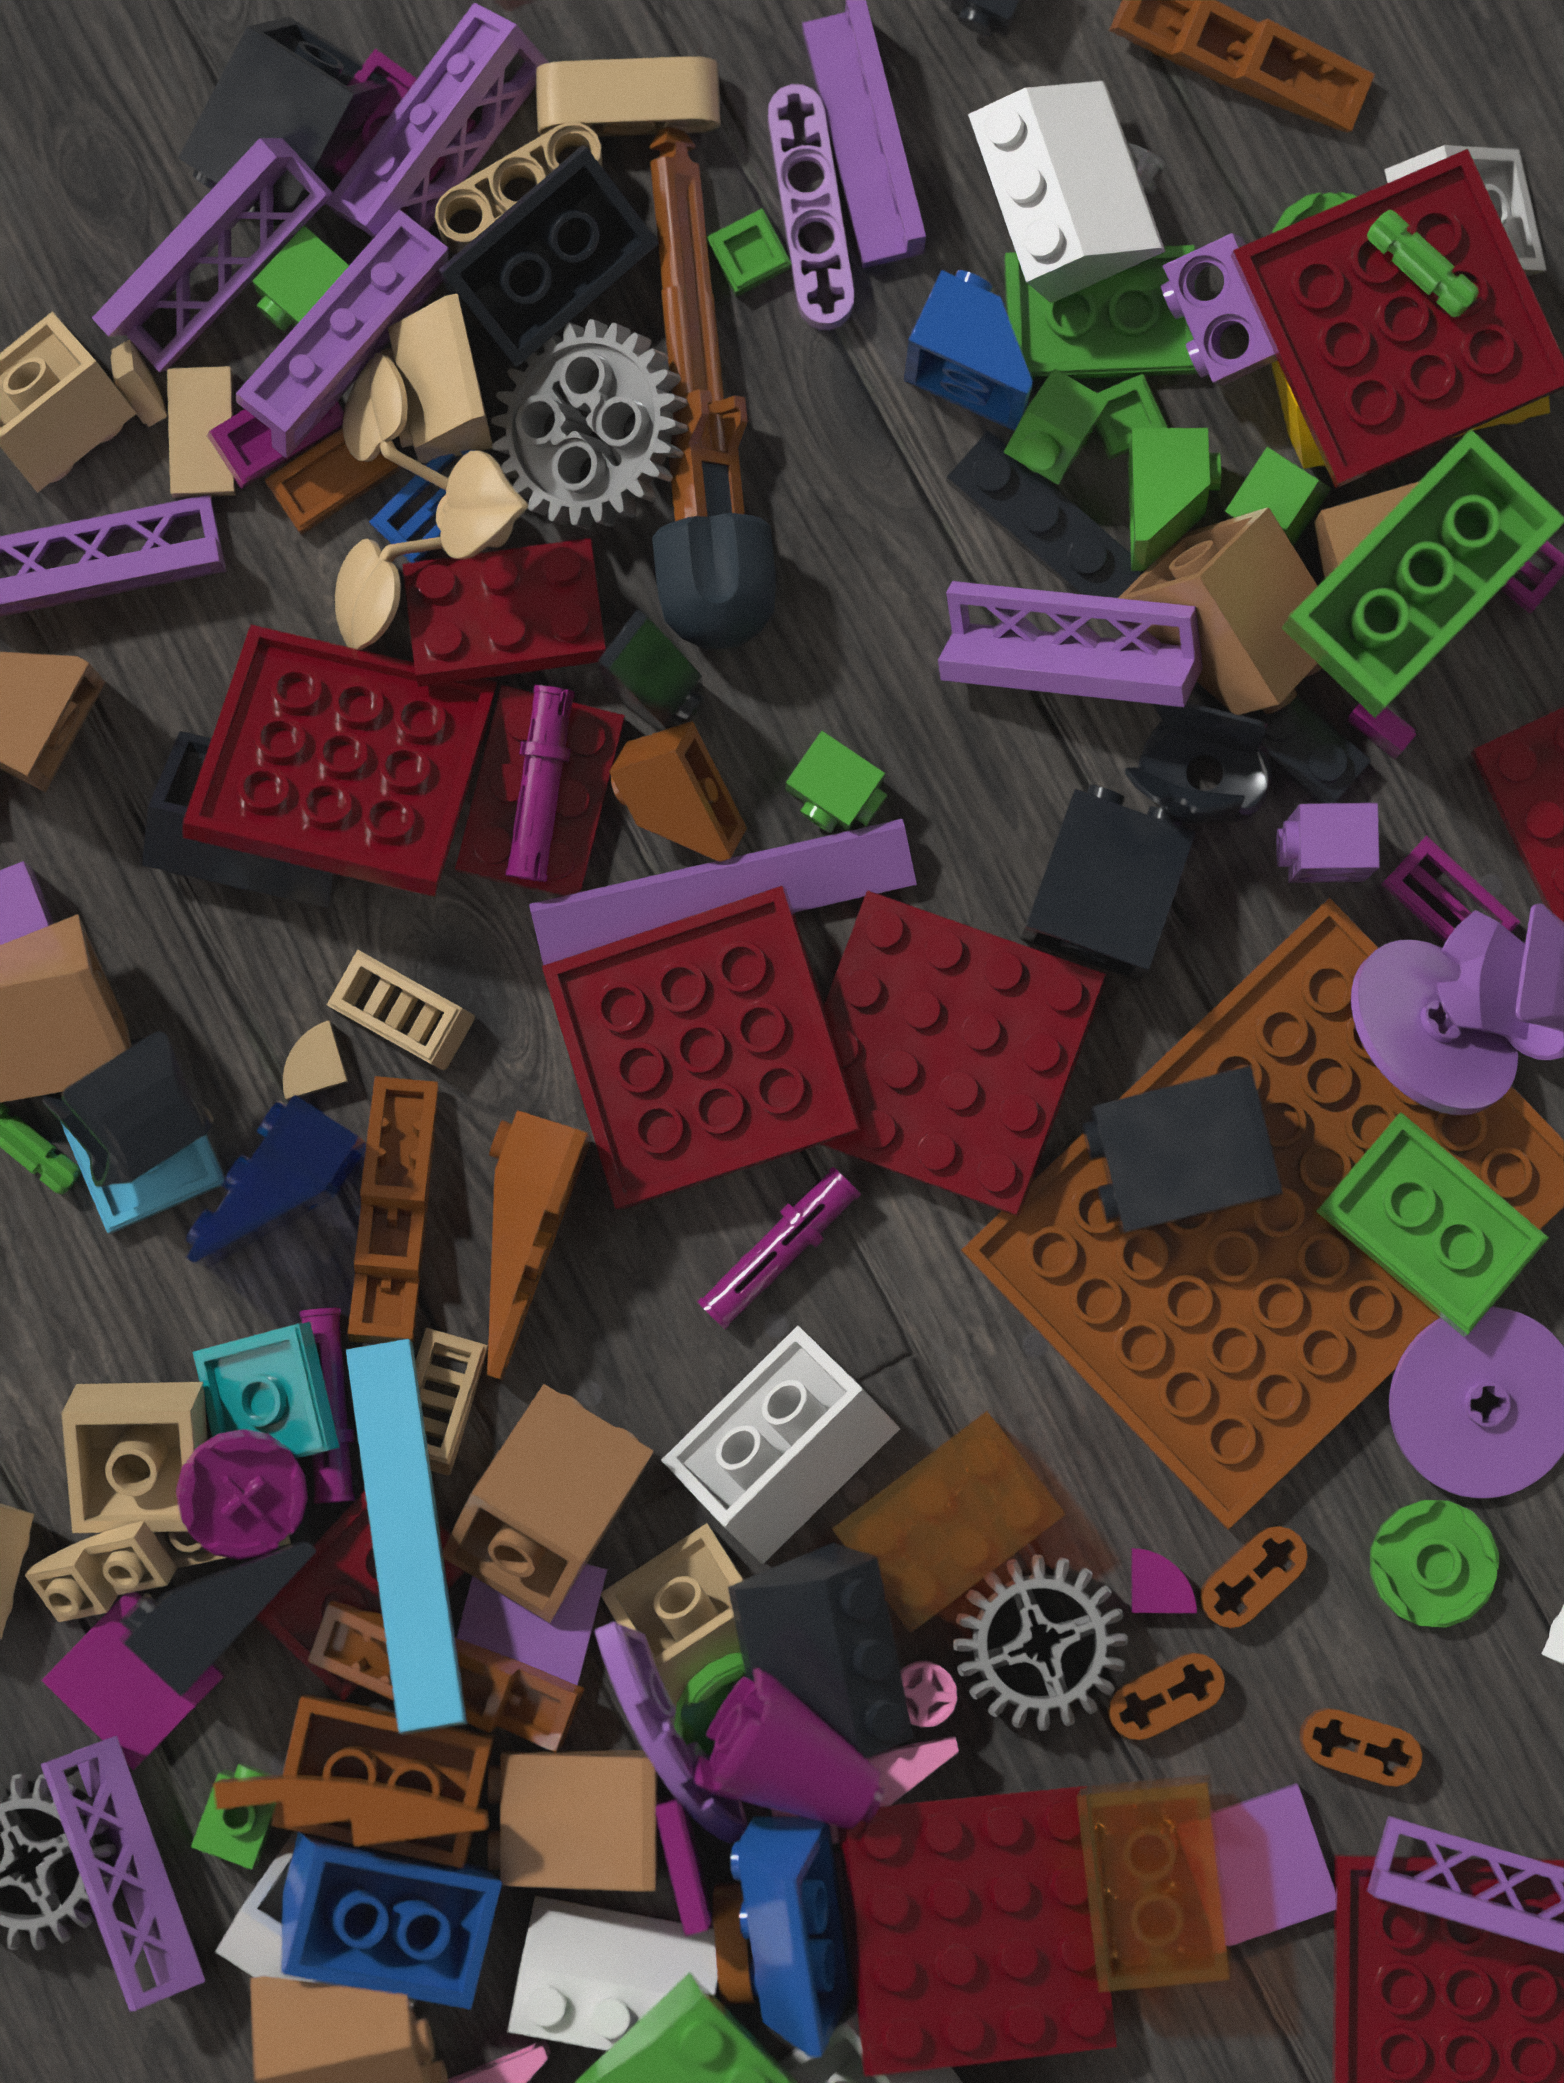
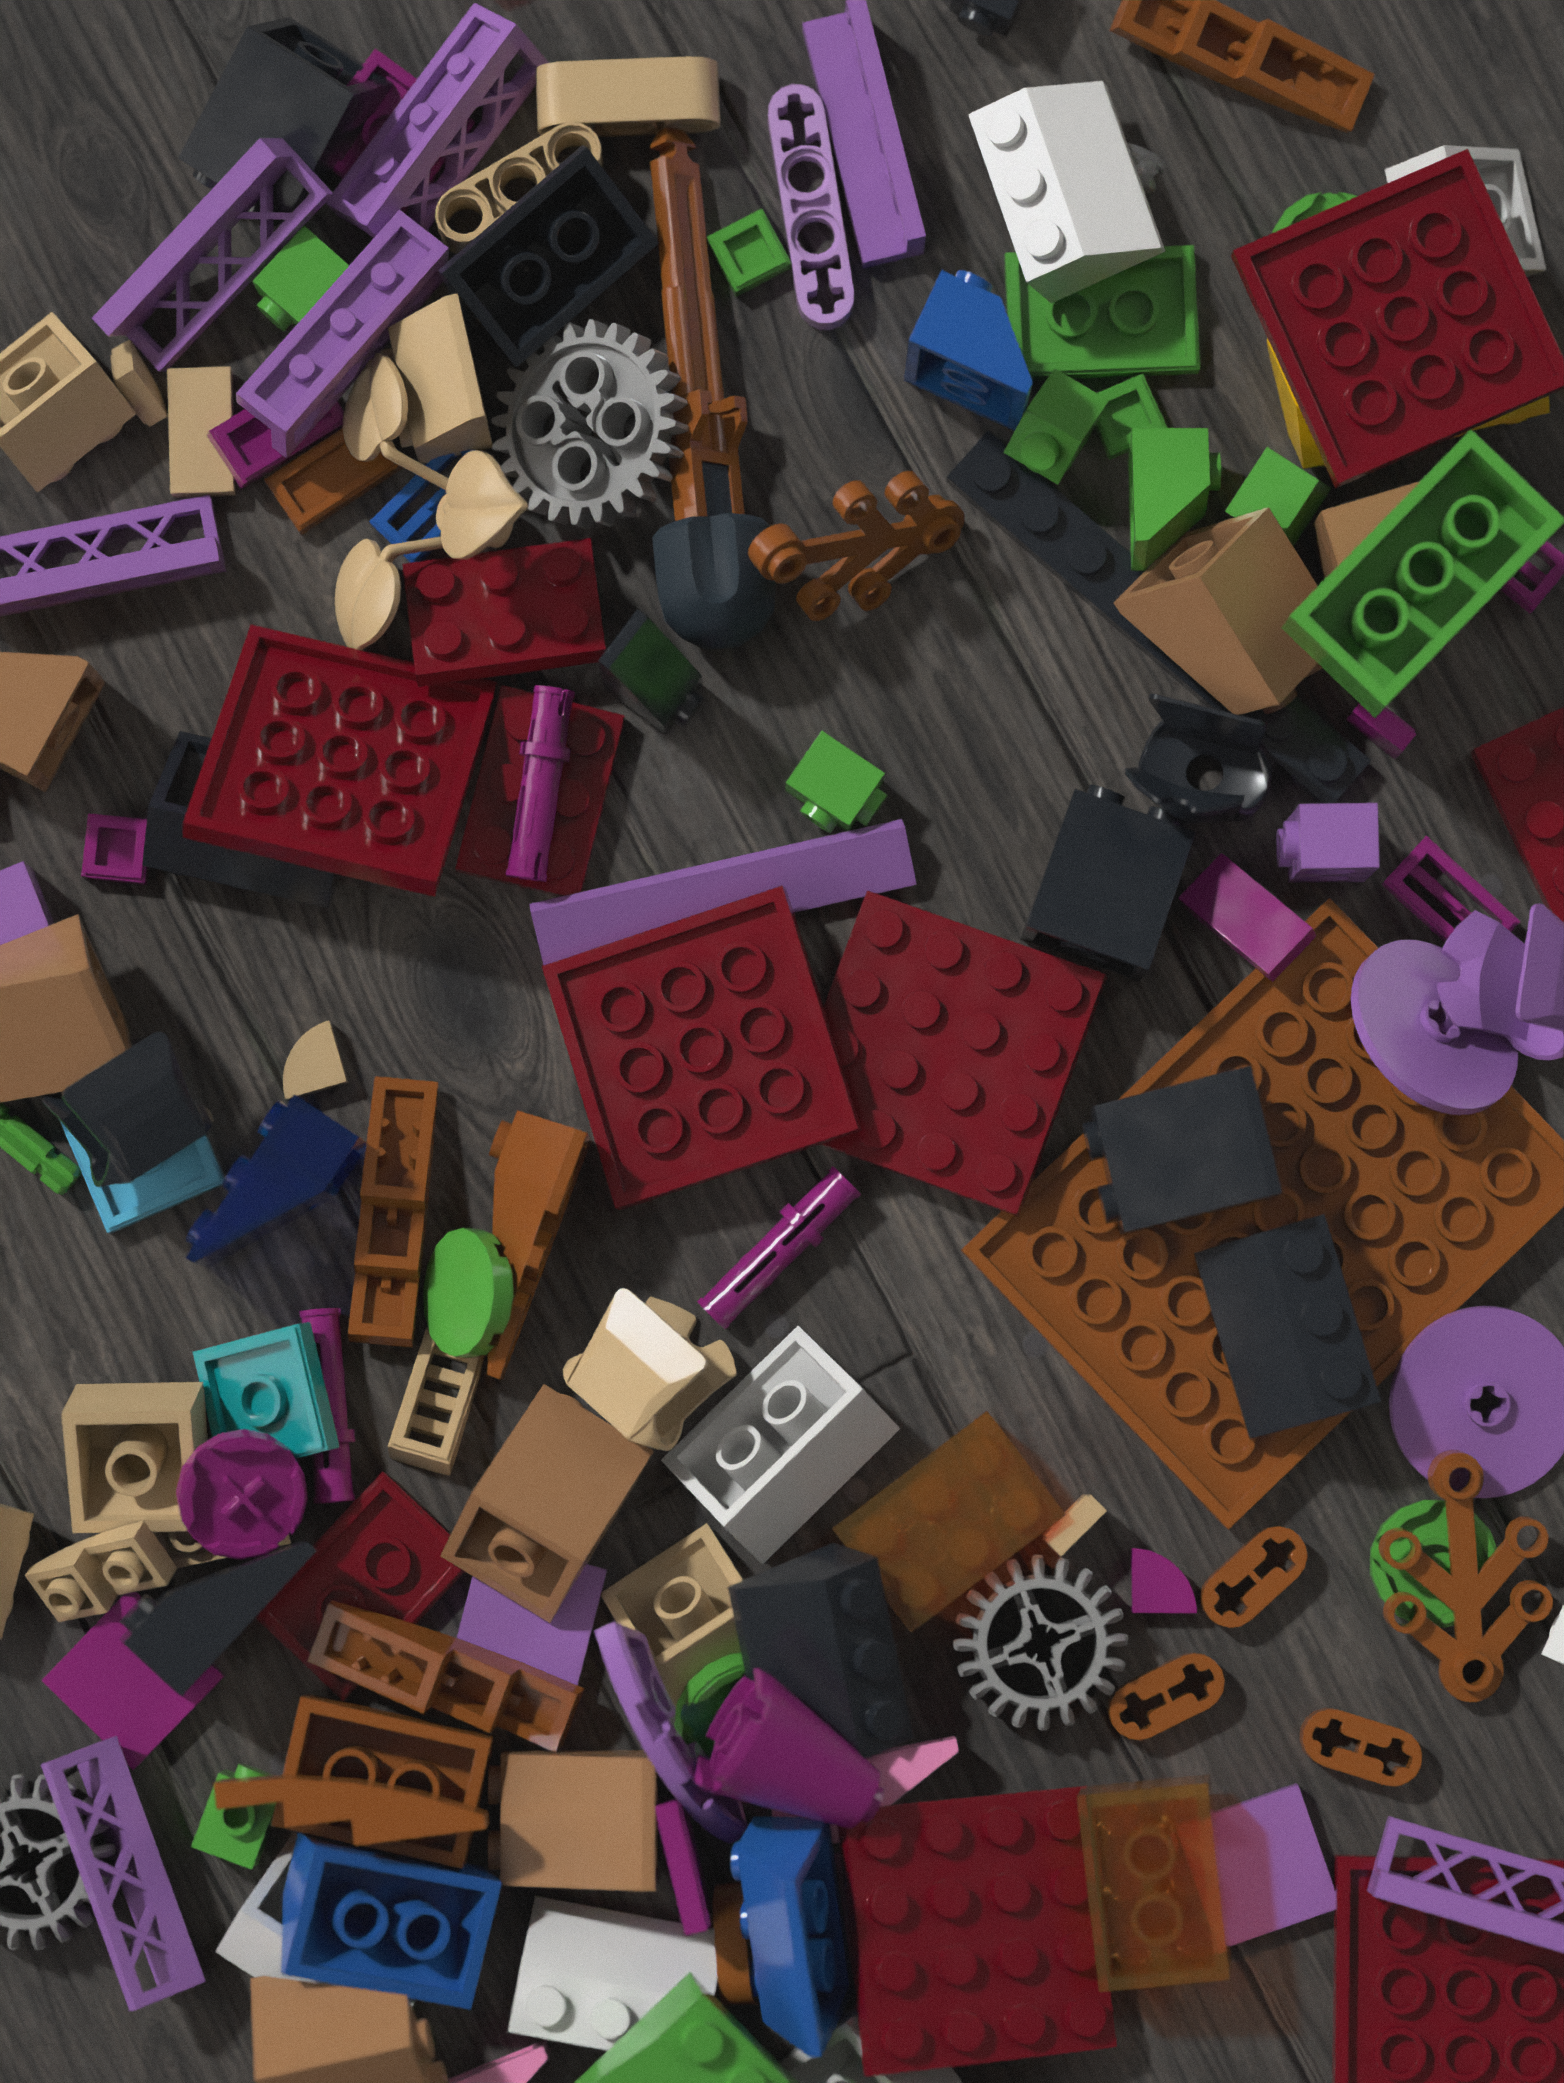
(115, 849): none -> magenta tile
(406, 1537): medium azure tile -> none
(446, 1036): tan slope -> none
(467, 1292): none -> bright green tile
(646, 1369): none -> tan piece
(678, 791): dark orange slope -> none
(928, 528): none -> dark orange plant
(933, 1697): bright pink wheel -> none
(1074, 657): medium lavender fence -> none
(1074, 1524): none -> tan tile
(1212, 317): medium lavender brick -> none
(1247, 917): none -> magenta tile
(1287, 1327): none -> black slope
(1422, 263): bright green axle -> none
(1432, 1224): bright green tile -> none
(1467, 1587): none -> dark orange plant

